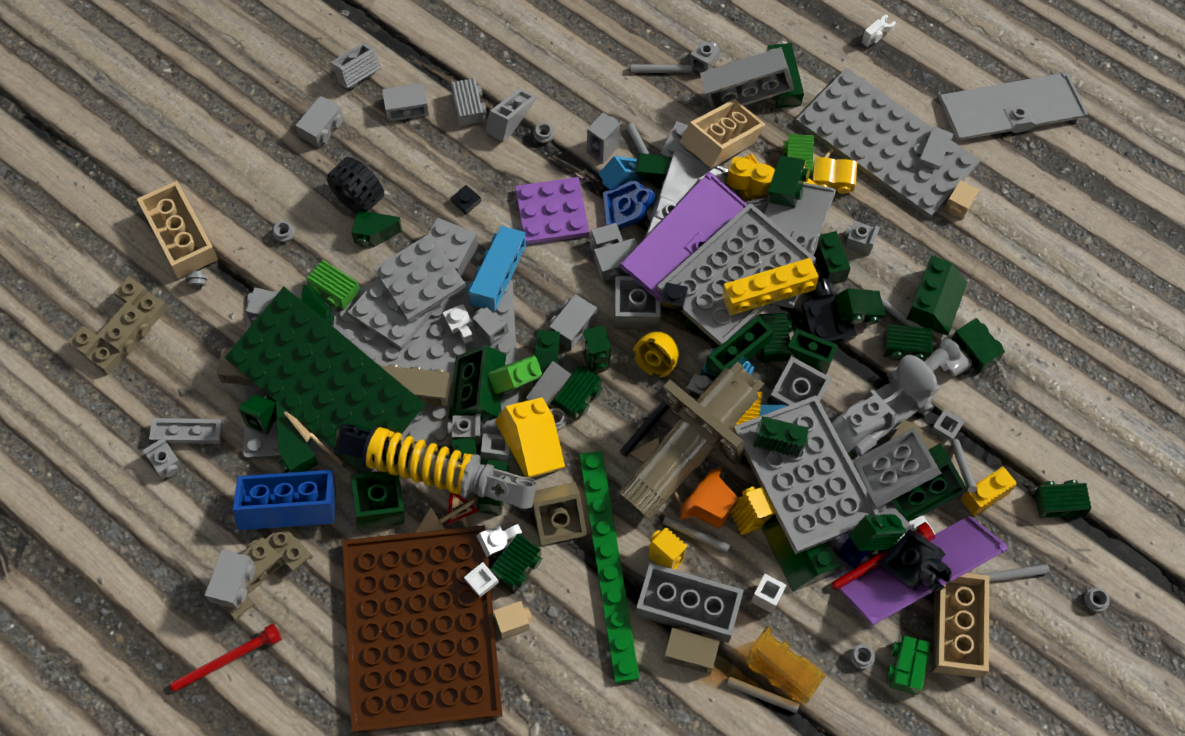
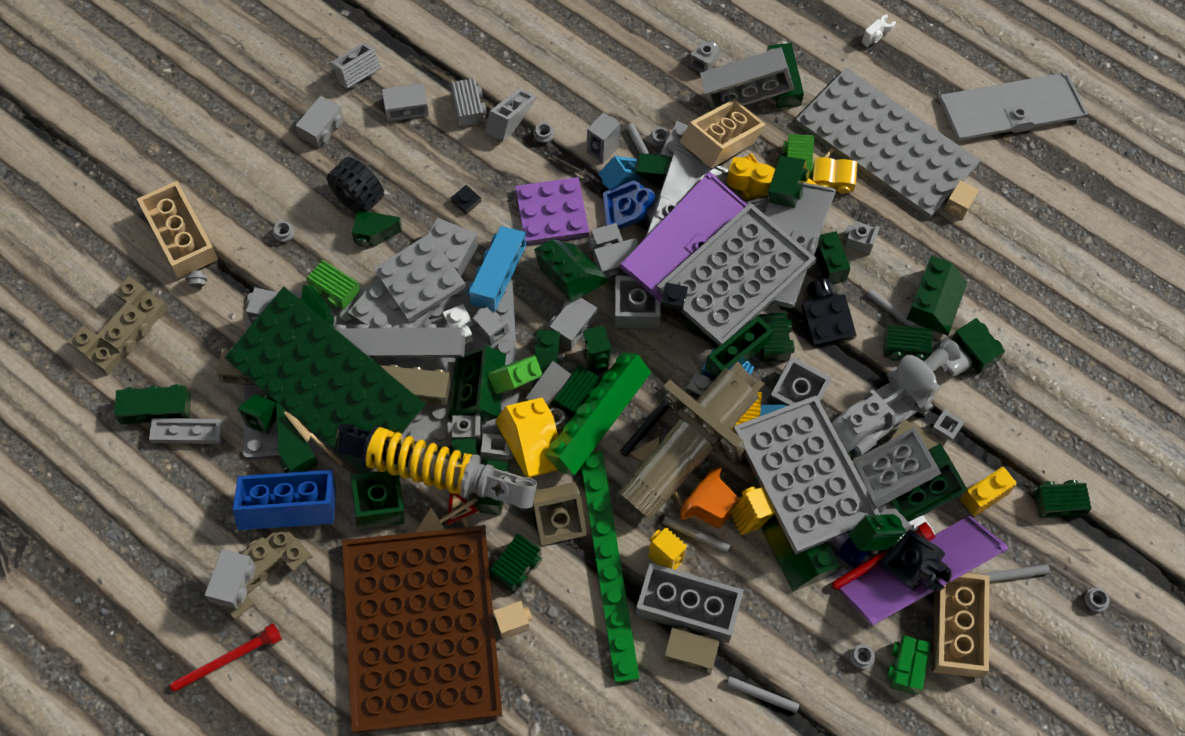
(143, 404): none -> dark green brick
(159, 451): light grey brick -> none
(407, 341): none -> light grey brick
(481, 579): white plate -> none
(496, 540): white plate -> none
(569, 268): none -> dark green slope
(598, 413): none -> green brick
(638, 68): light grey bar -> none
(656, 353): yellow cylinder -> none
(659, 132): none -> light grey plate
(768, 593): white brick -> none
(770, 286): yellow brick -> none
(780, 436): dark green brick -> none
(784, 667): clear yellow wedge -> none
(812, 350): dark green slope -> none
(860, 306): dark green brick -> none
(936, 148): light grey tile -> none
(963, 466): light grey bar -> none

